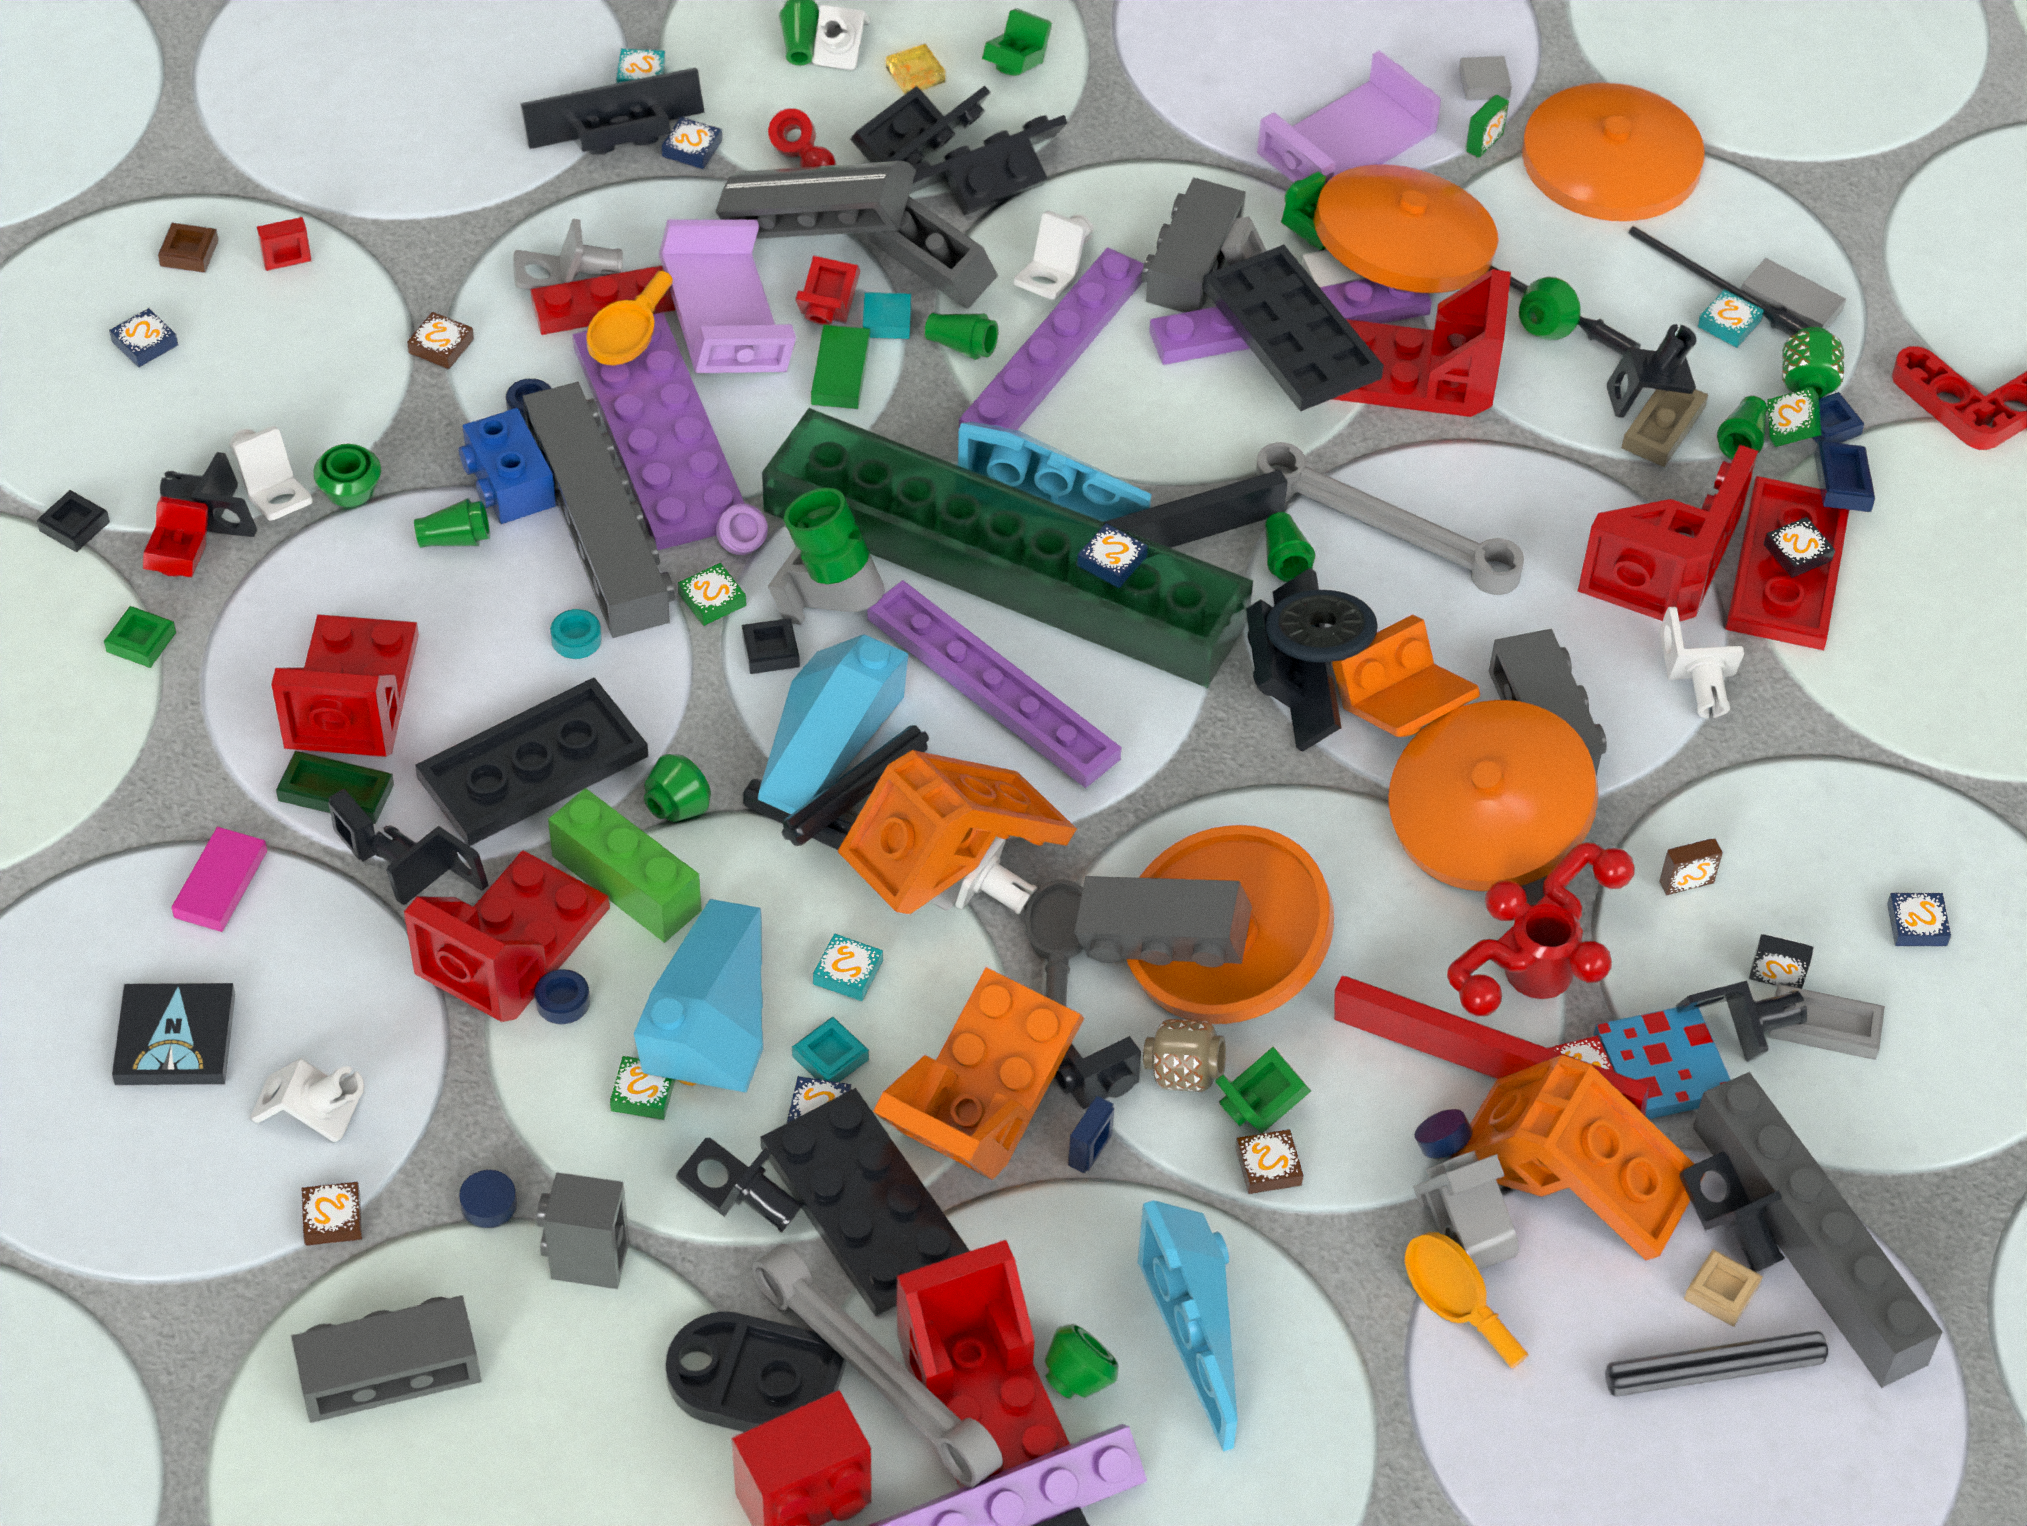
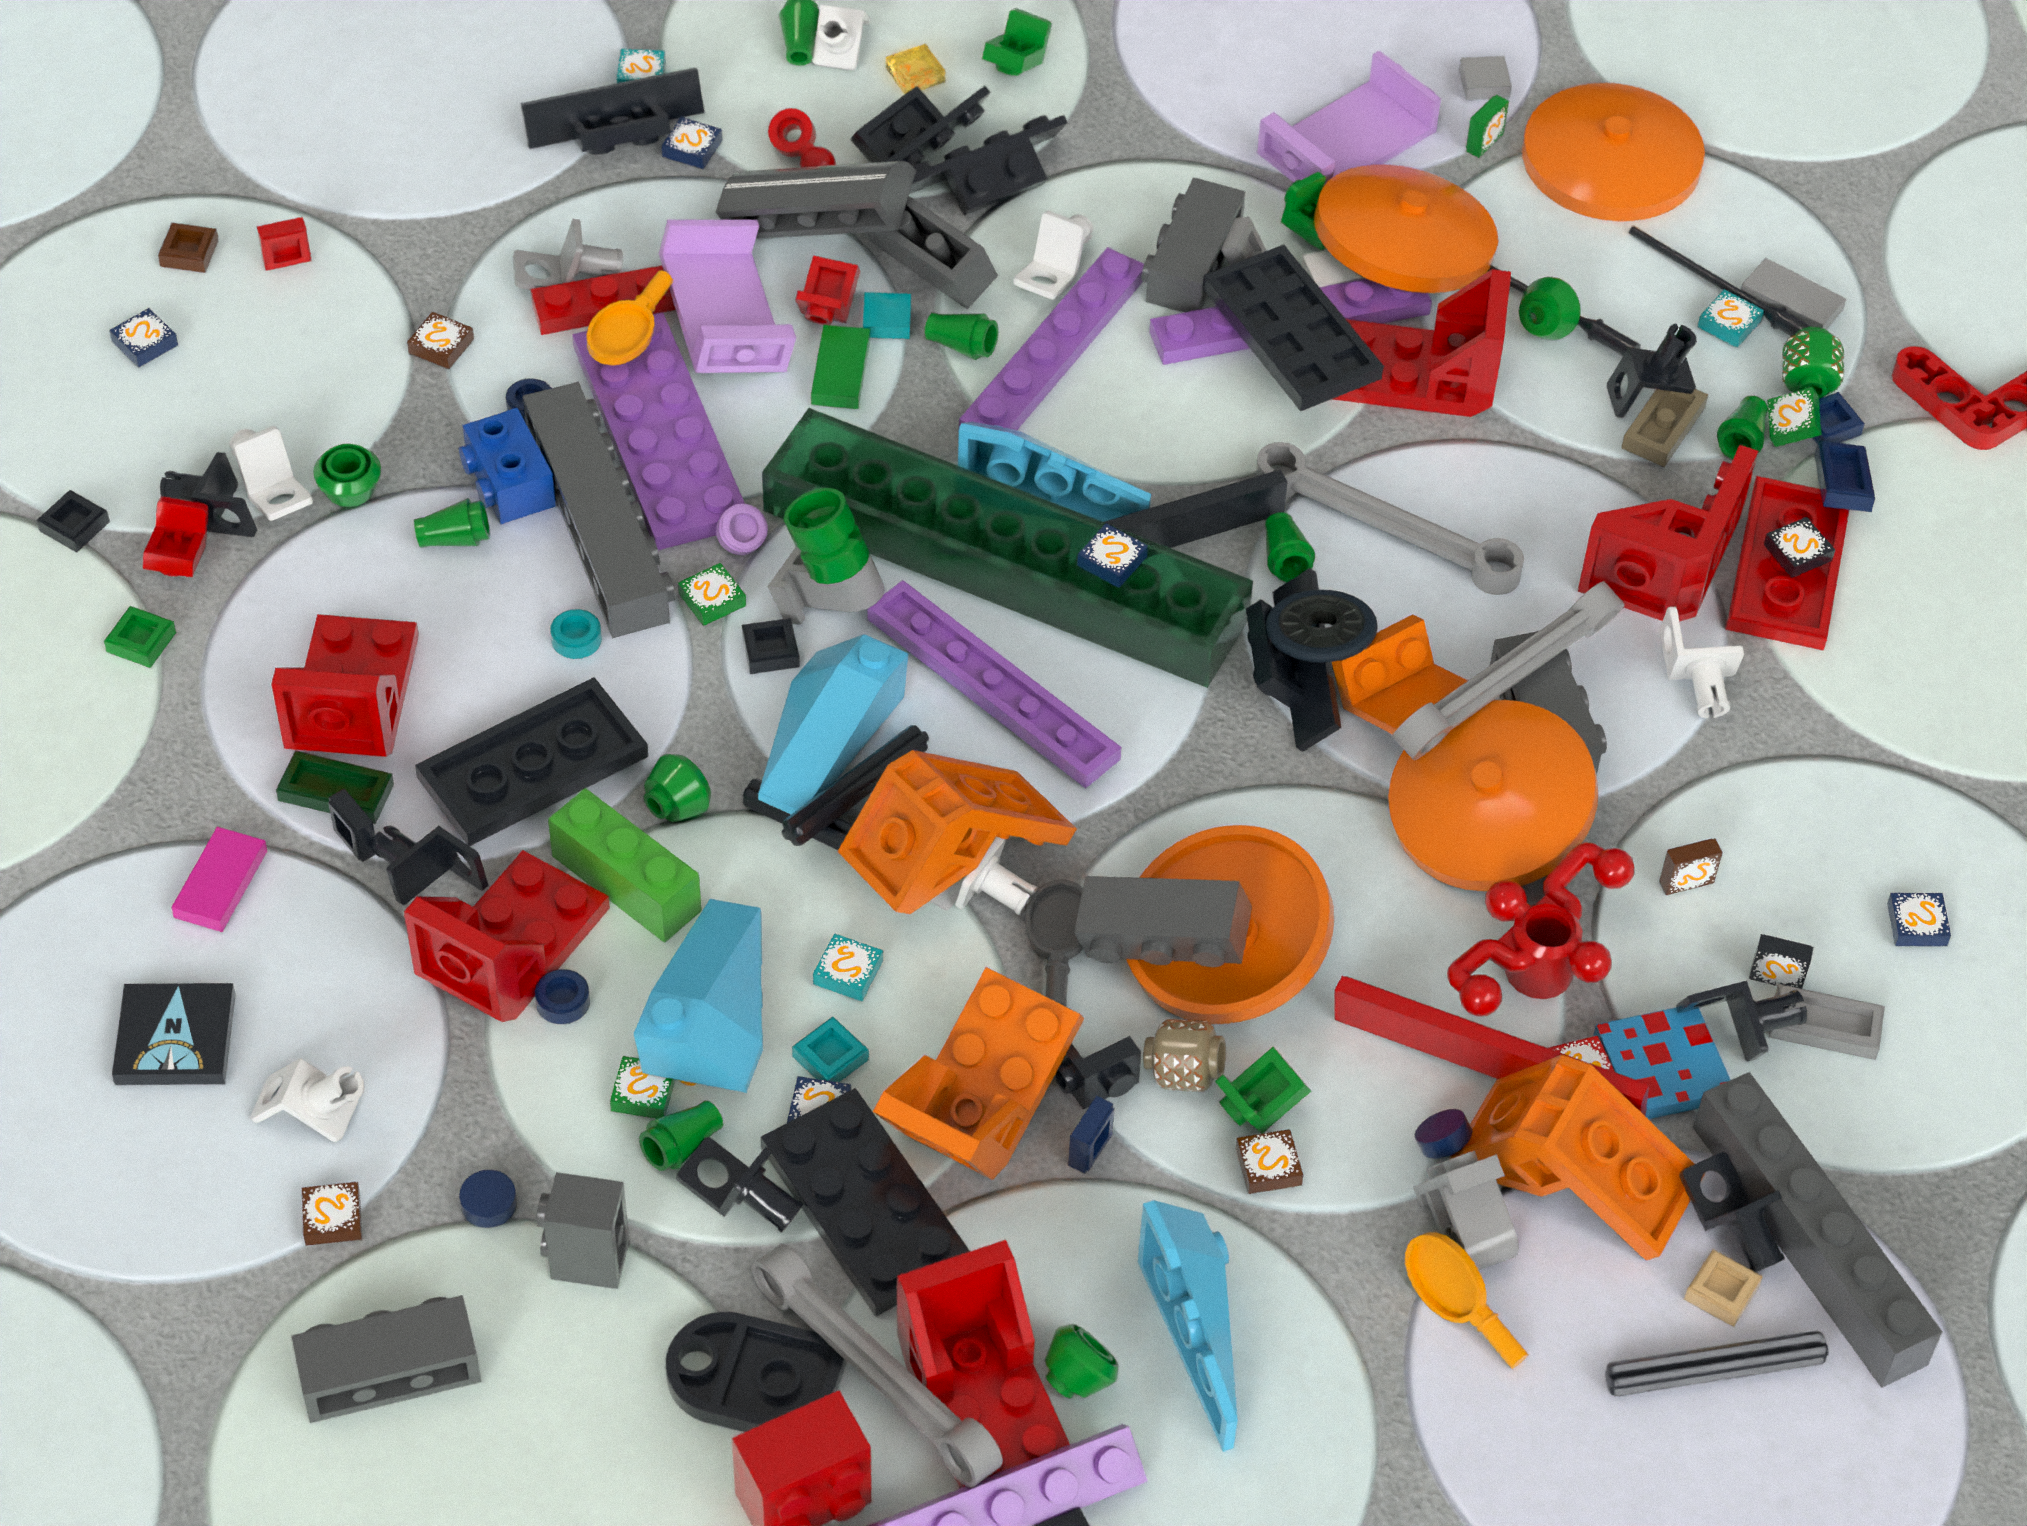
(675, 1137): none -> green cone
(1433, 722): none -> light grey piece

